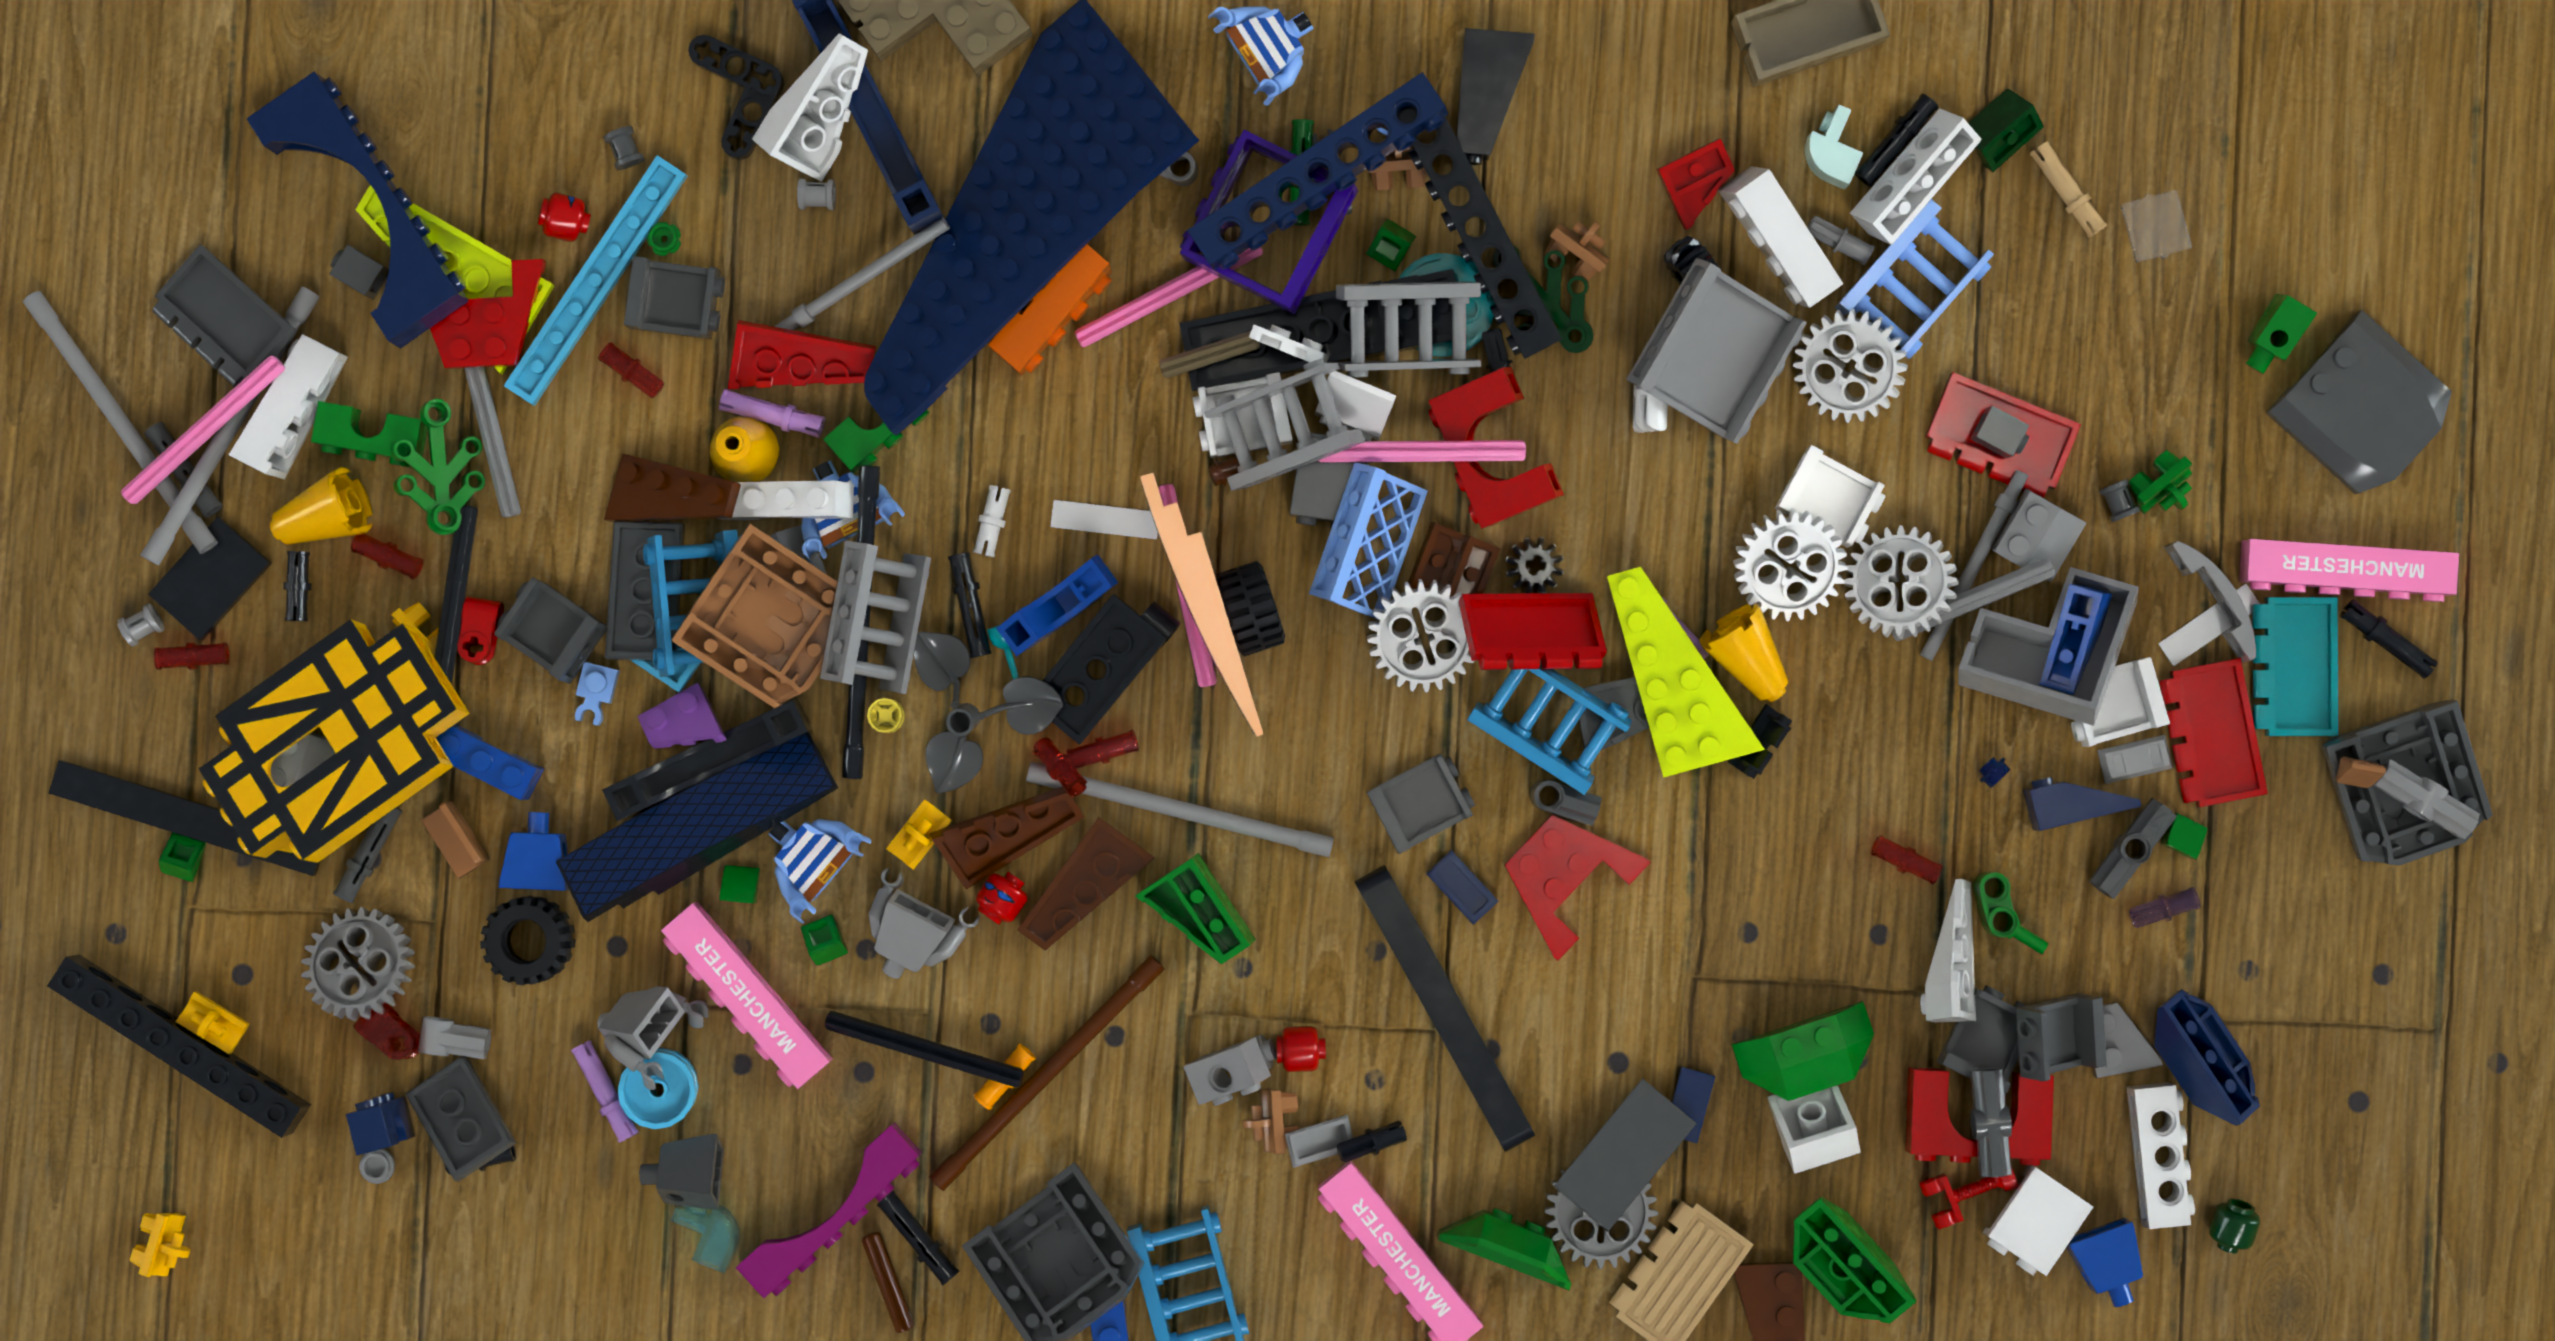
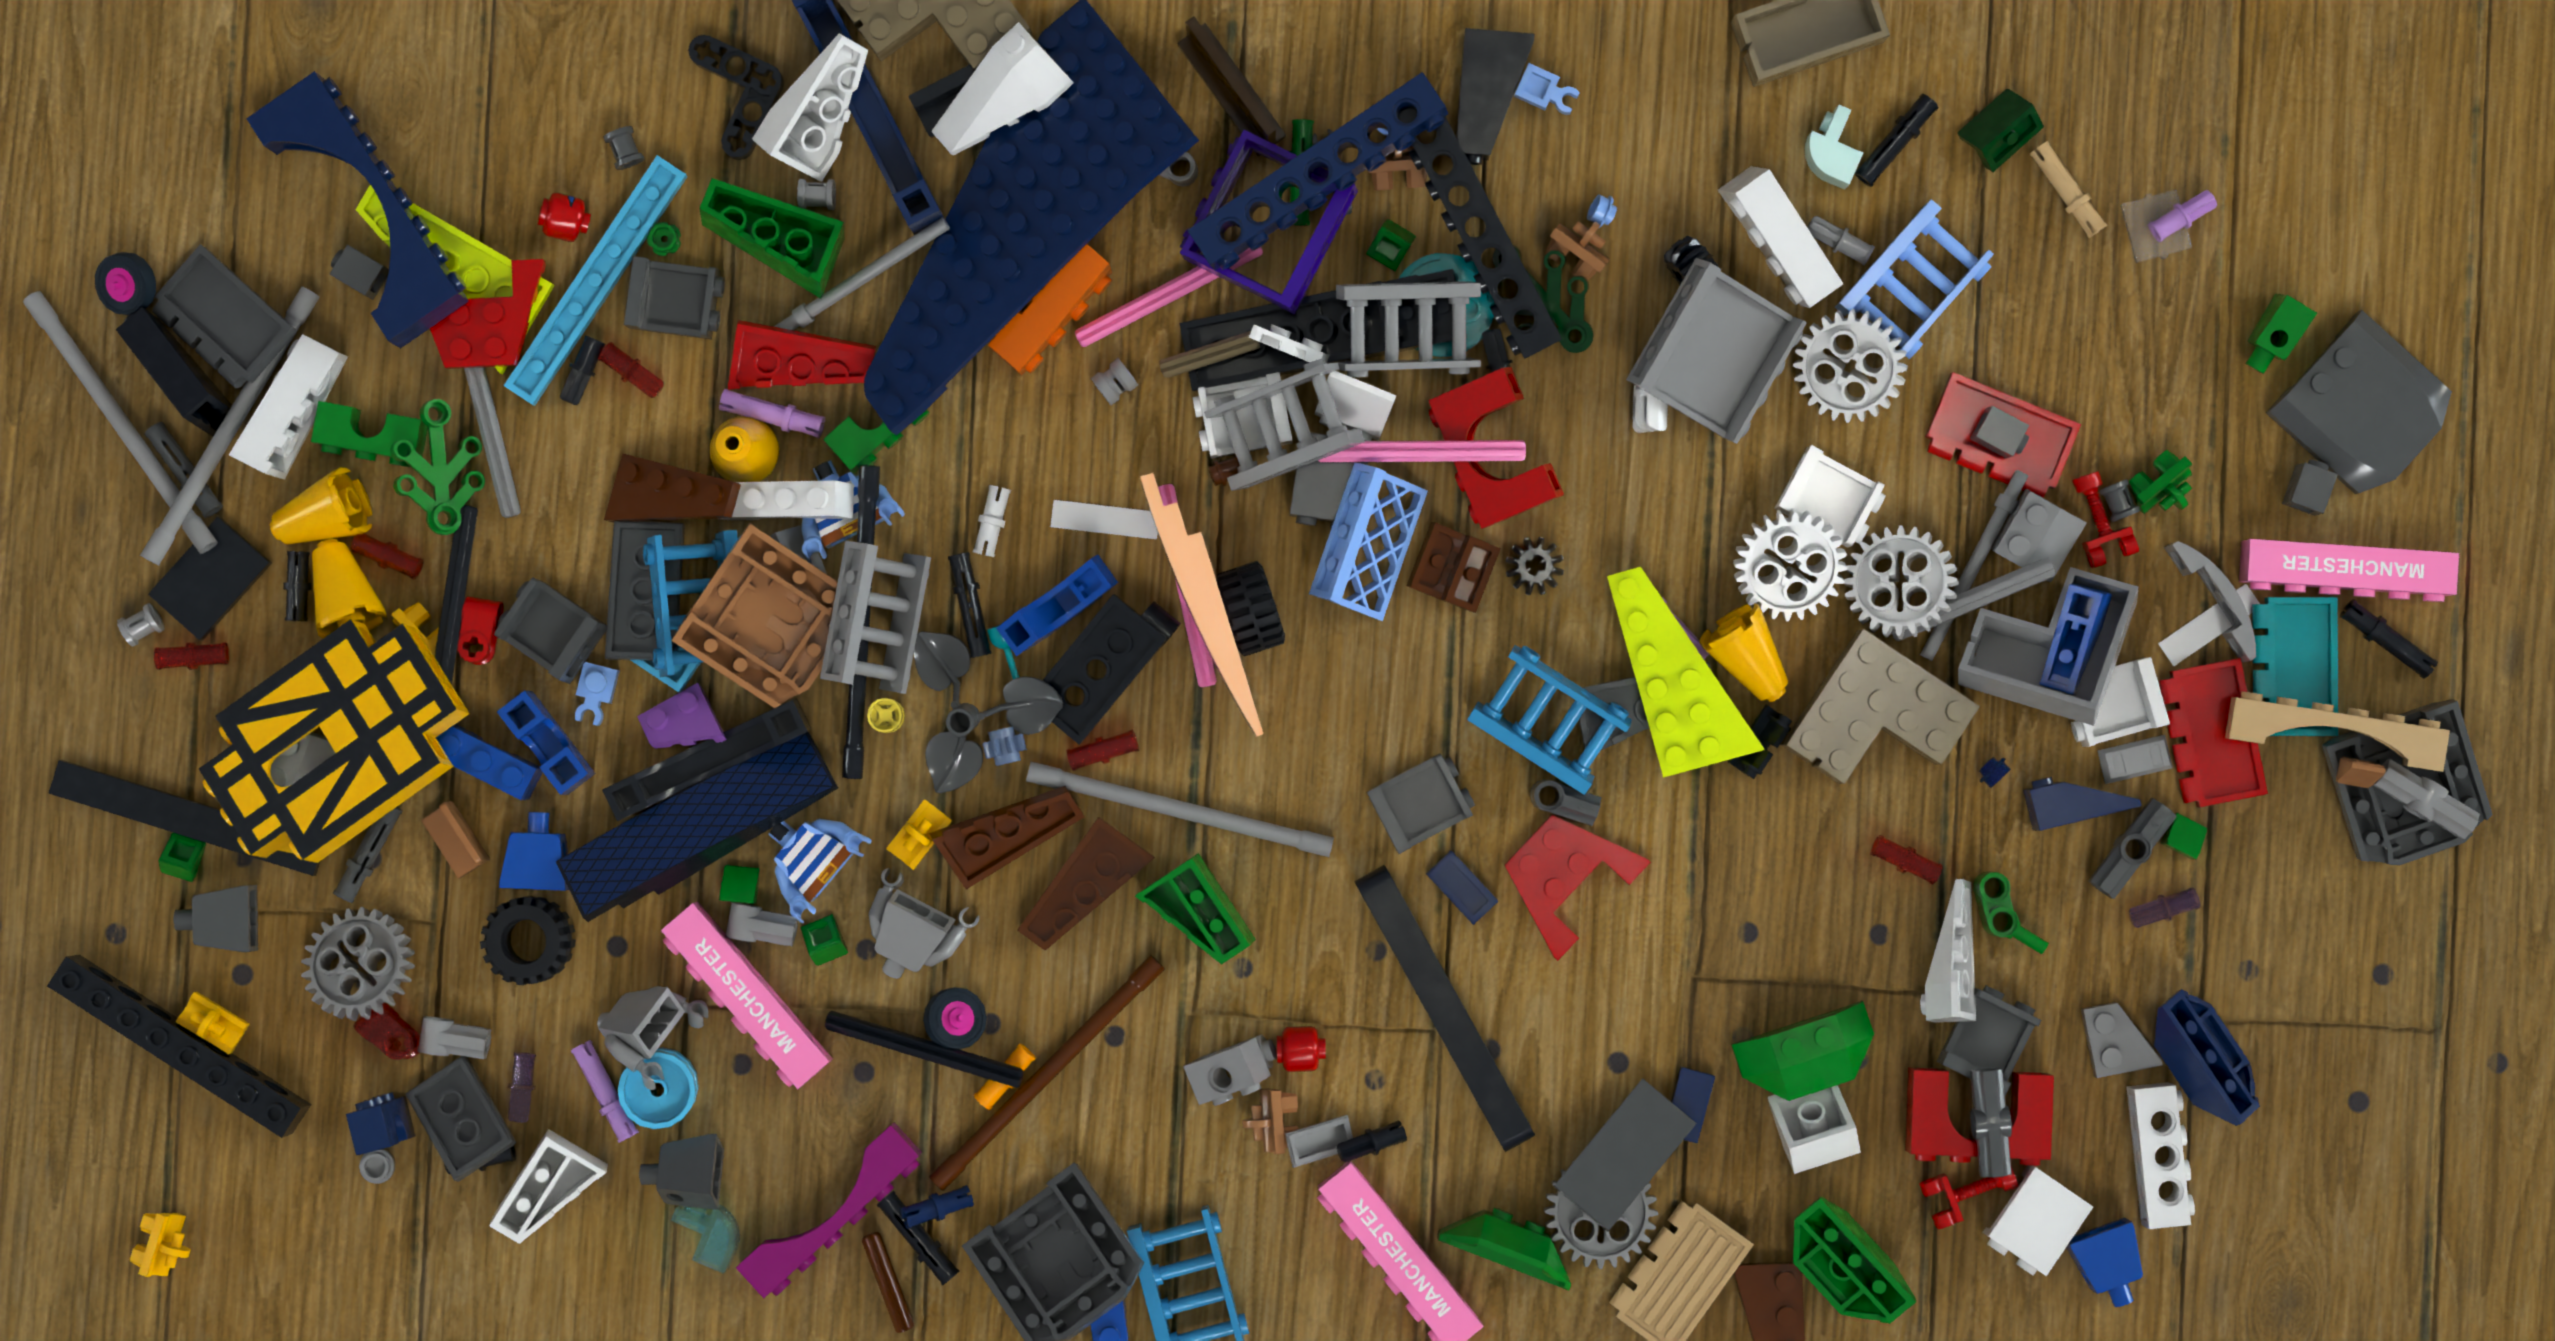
(125, 283): none -> black wheel
(174, 371): none -> black slope
(202, 429): bright pink axle -> none
(223, 919): none -> dark grey torso
(342, 590): none -> yellow cone
(521, 1087): none -> axle
(542, 734): none -> blue arch
(547, 1182): none -> white wedge
(581, 370): none -> black axle
(752, 924): none -> light grey piece
(776, 233): none -> green wedge
(936, 98): none -> black panel
(936, 1207): none -> dark blue pin
(955, 1018): none -> black wheel
(1001, 898): red head -> none
(1004, 746): none -> sand blue gear
(1005, 86): none -> white wedge
(1059, 766): clear red pin -> none
(1108, 387): none -> light grey wheel
(1228, 83): none -> dark brown fence
(1265, 44): torso -> none
(1393, 644): white gear -> none
(1533, 629): red hinge -> none
(1540, 87): none -> light blue plate
(1602, 210): none -> light blue plate
(1695, 179): red wing -> none
(1874, 691): none -> dark tan piece
(1915, 176): white brick -> none
(2061, 1035): dark grey panel -> none
(2127, 542): none -> red bar
(2182, 215): none -> lavender axle
(2234, 1225): dark green head -> none
(2310, 487): none -> dark grey brick
(2417, 745): none -> tan arch

